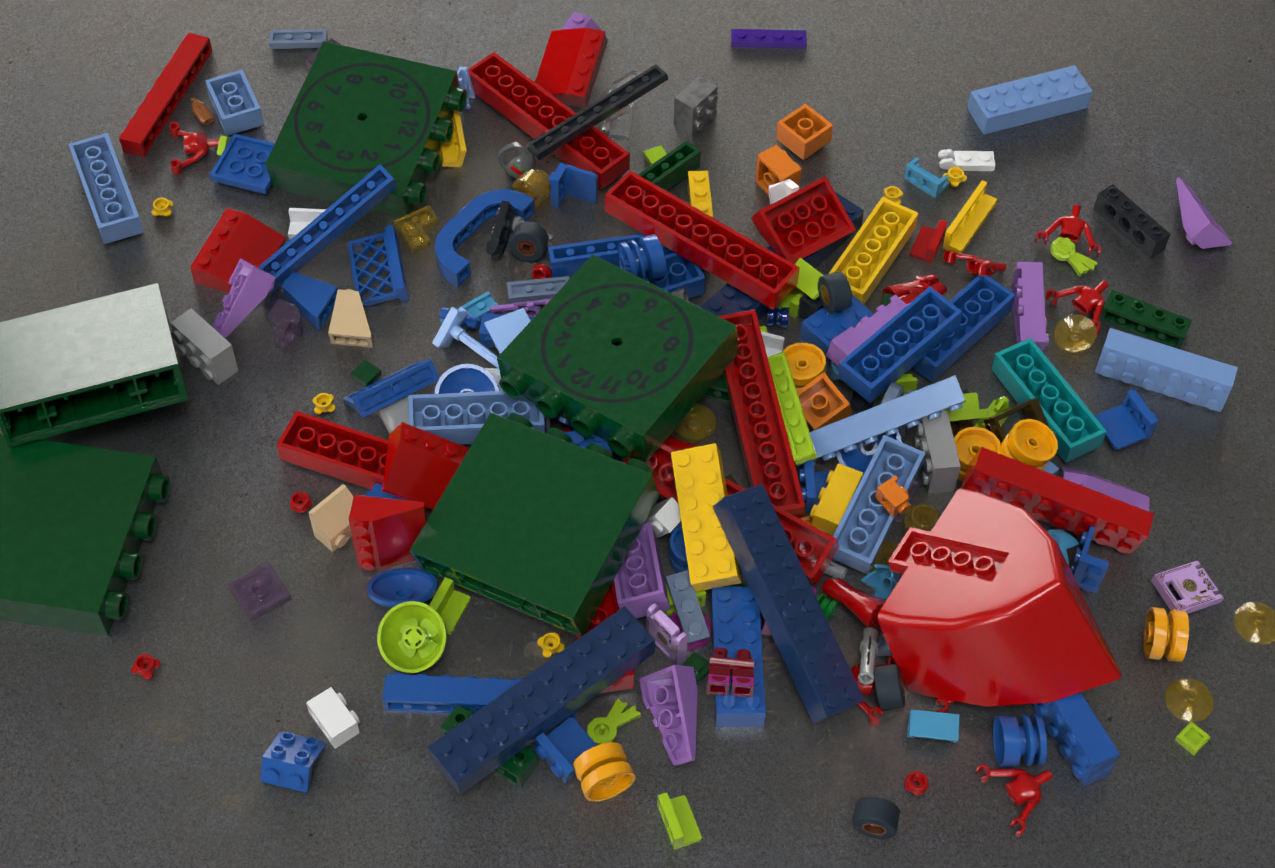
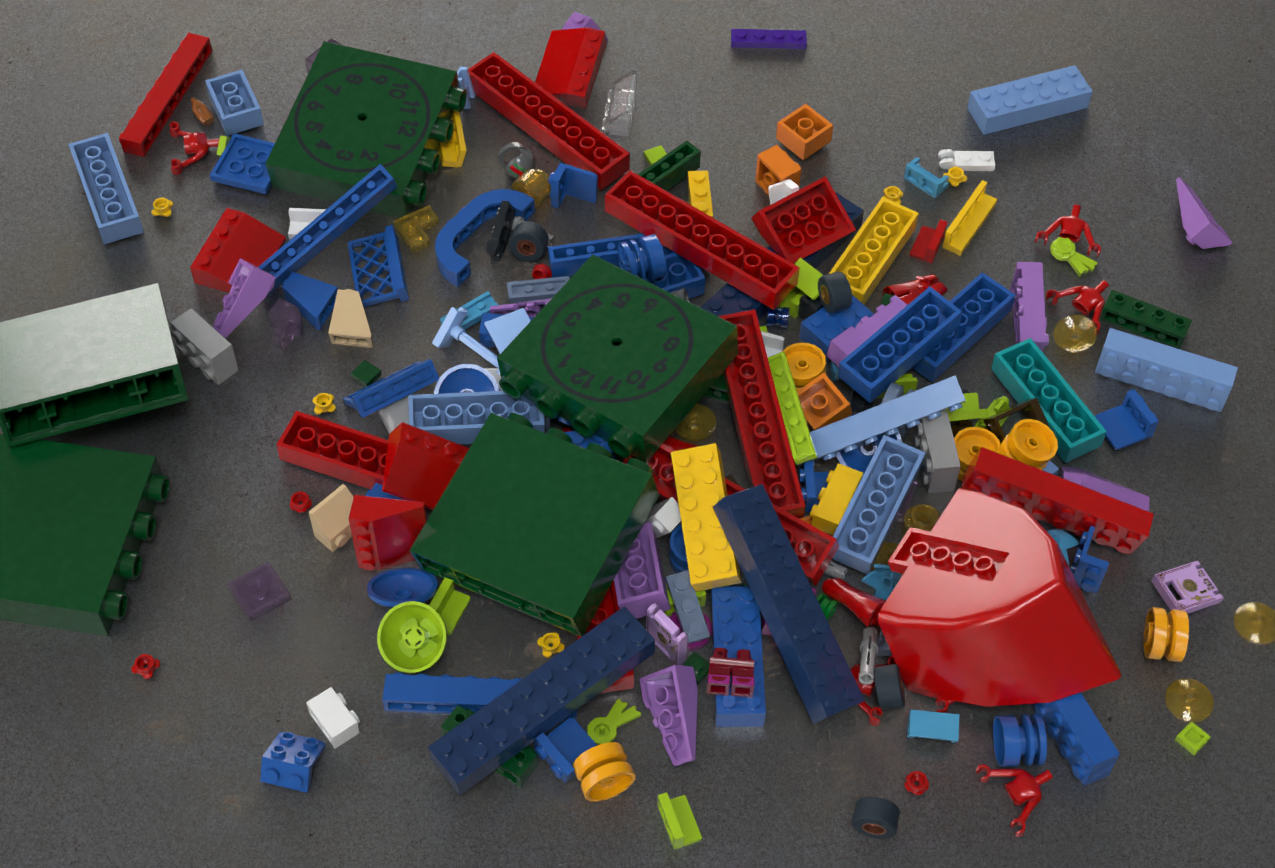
(297, 38): sand blue plate -> none
(469, 321): blue axle -> none
(597, 112): black plate -> none
(695, 106): flat silver brick -> none
(893, 497): orange brick -> none
(974, 264): red piece -> none
(1131, 221): black brick -> none

